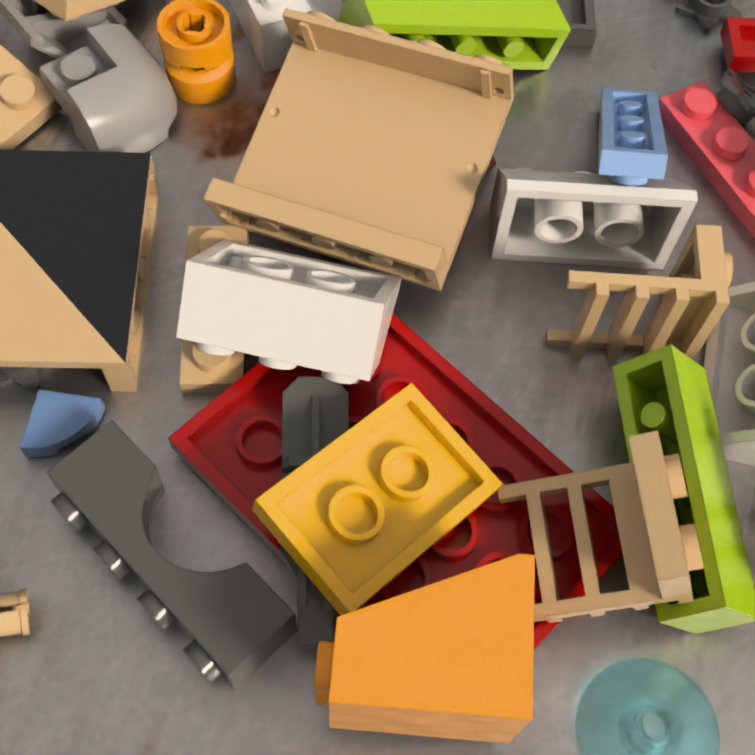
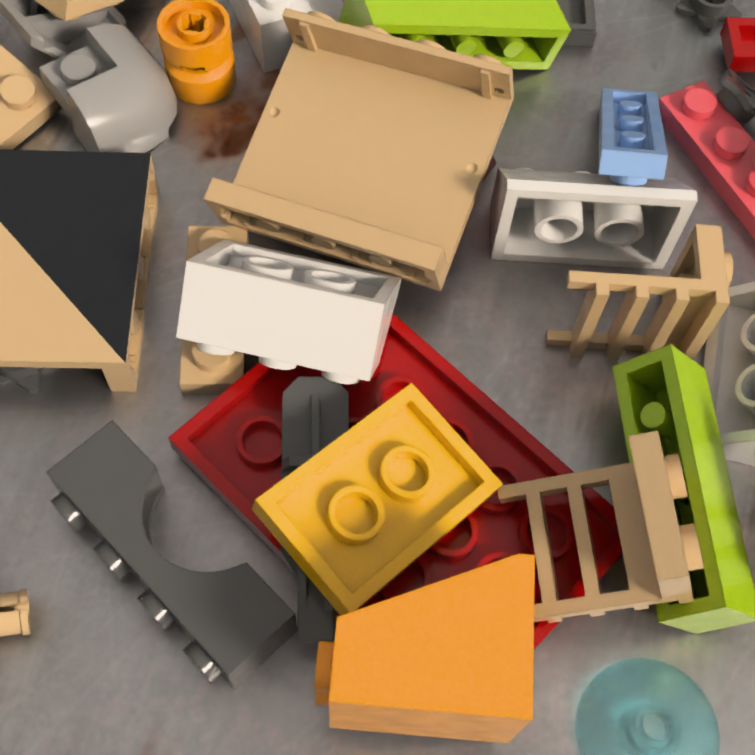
(59, 421): medium blue tile -> none

